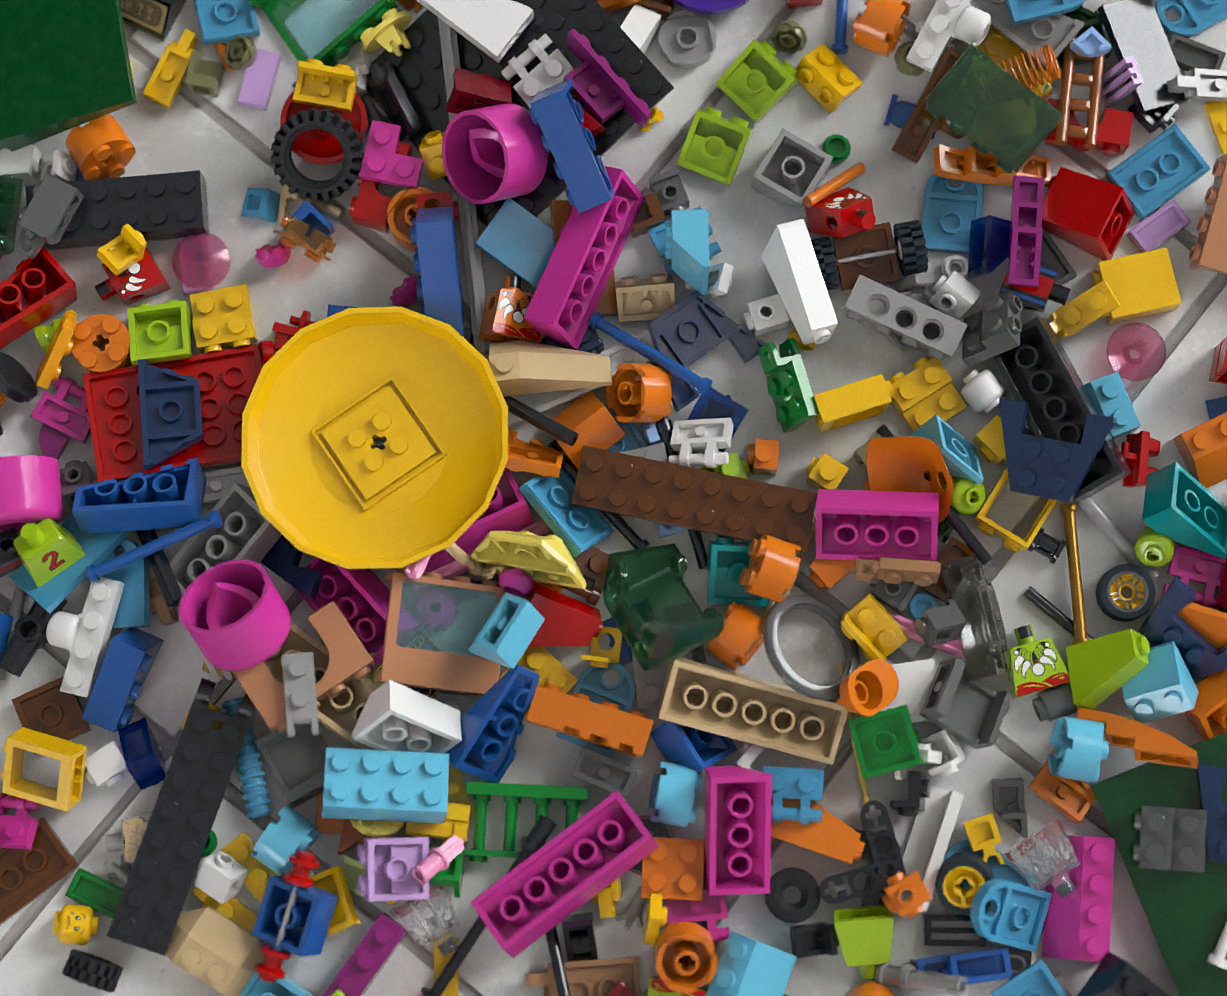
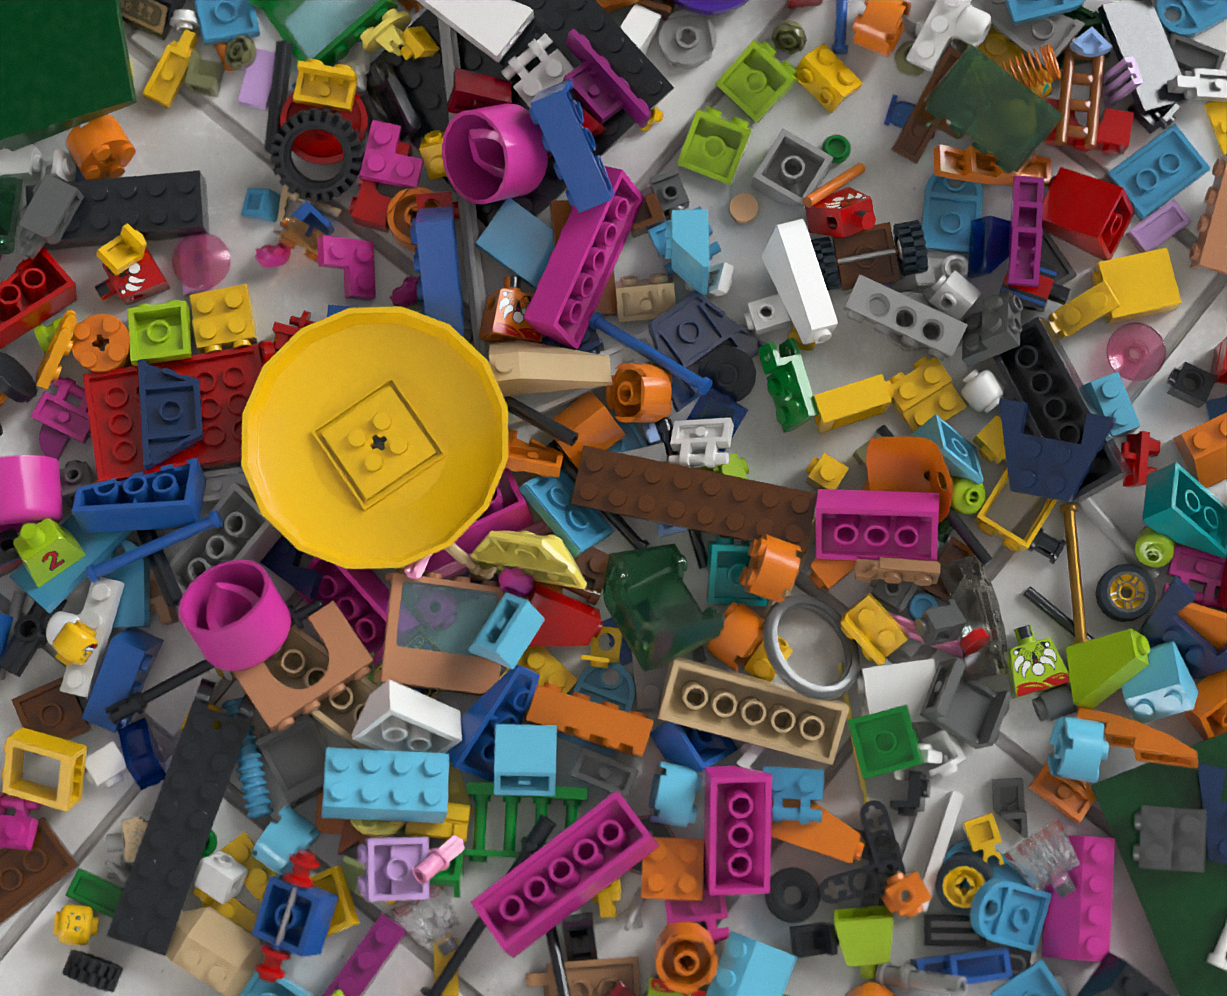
(75, 643): none -> yellow head
(137, 701): none -> black bar
(184, 20): none -> white plate
(279, 90): none -> black axle
(300, 691): light grey hinge -> none
(356, 260): none -> dark pink plate
(418, 43): none -> yellow tile
(525, 760): none -> medium azure slope
(655, 916): yellow plate -> none
(730, 371): none -> black tile
(743, 208): none -> light nougat tile
(759, 664): none -> yellow bracket
(763, 457): orange brick -> none
(869, 688): orange piece -> none
(974, 641): none -> red tile
(1203, 380): none -> black brick

